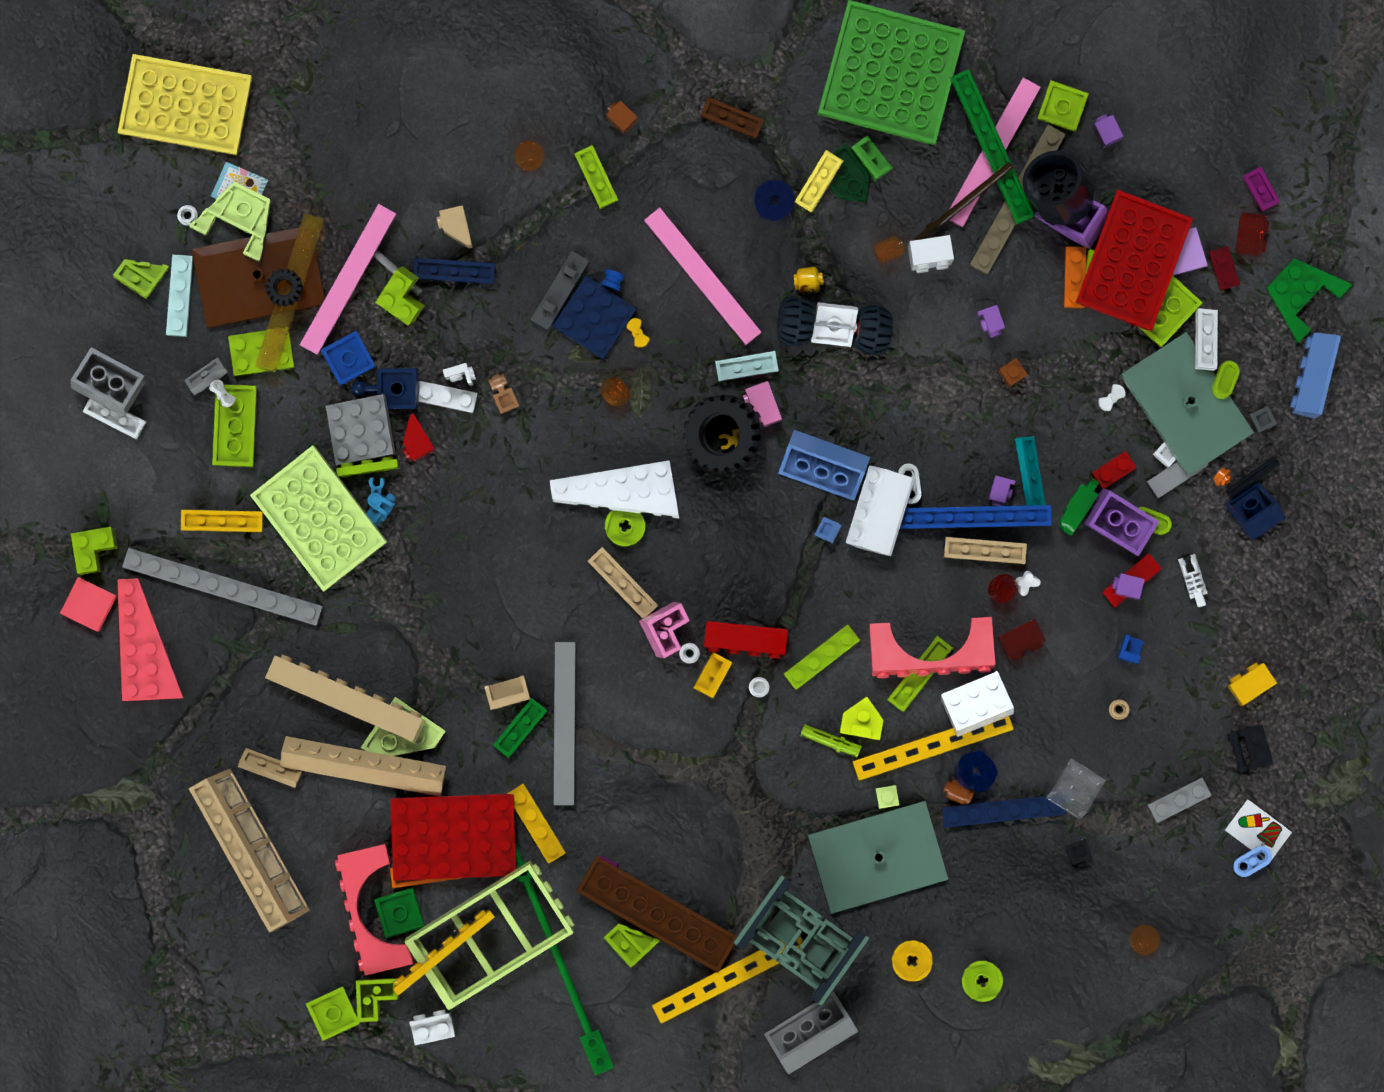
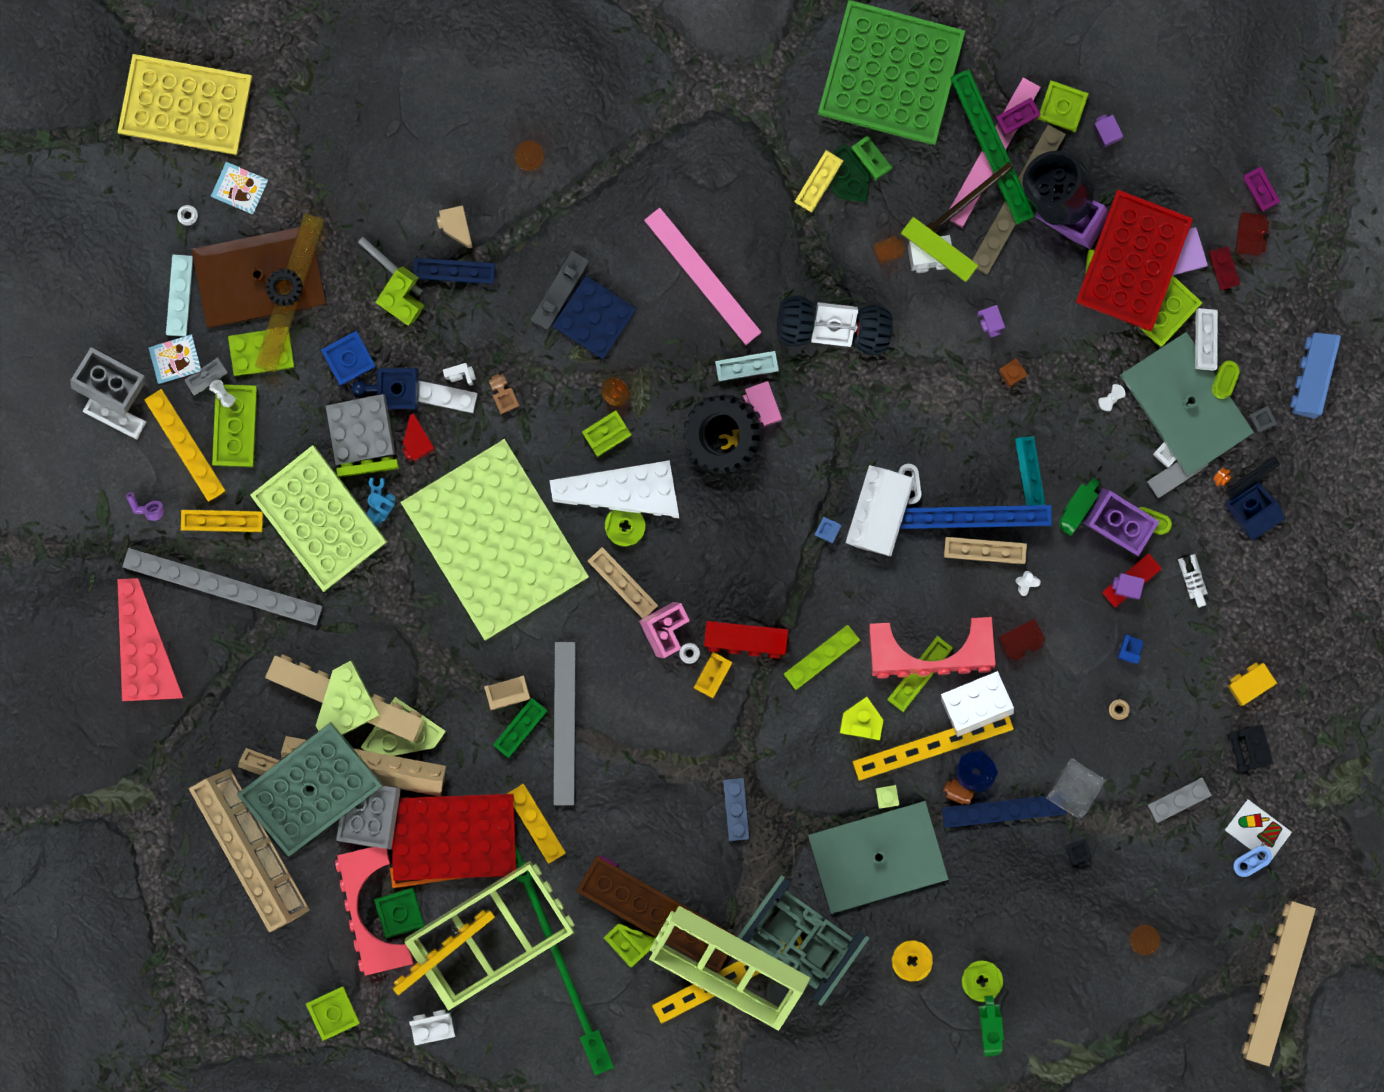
(88, 544): lime brick -> none
(88, 604): coral slope -> none
(140, 276): lime wing -> none
(153, 510): none -> medium lavender plate
(174, 359): none -> sticker
(185, 445): none -> yellow plate
(243, 210): yellowish green wing -> none
(293, 809): none -> sand green piece
(346, 701): none -> yellowish green plate
(348, 279): bright pink tile -> none
(368, 996): lime brick -> none
(371, 820): none -> light grey plate
(494, 539): none -> yellowish green plate
(596, 177): lime plate -> none
(606, 433): none -> lime plate
(612, 280): blue wheel -> none
(621, 116): dark orange brick -> none
(640, 339): yellow piece -> none
(719, 985): none -> yellowish green window
(732, 118): reddish brown plate -> none
(736, 809): none -> sand blue plate
(759, 687): white plate -> none
(774, 188): clear blue plate -> none
(808, 280): yellow head -> none
(810, 1033): light grey slope -> none
(824, 465): medium blue slope -> none
(832, 741): lime pin -> none
(939, 249): none -> lime tile
(991, 1027): none -> green piece
(1000, 491): medium lavender brick -> none
(1002, 588): clear red plate -> none
(1018, 116): none -> magenta plate
(1074, 275): orange plate -> none
(1114, 470): red plate -> none
(1279, 983): none -> tan brick
(1296, 287): green wing -> none

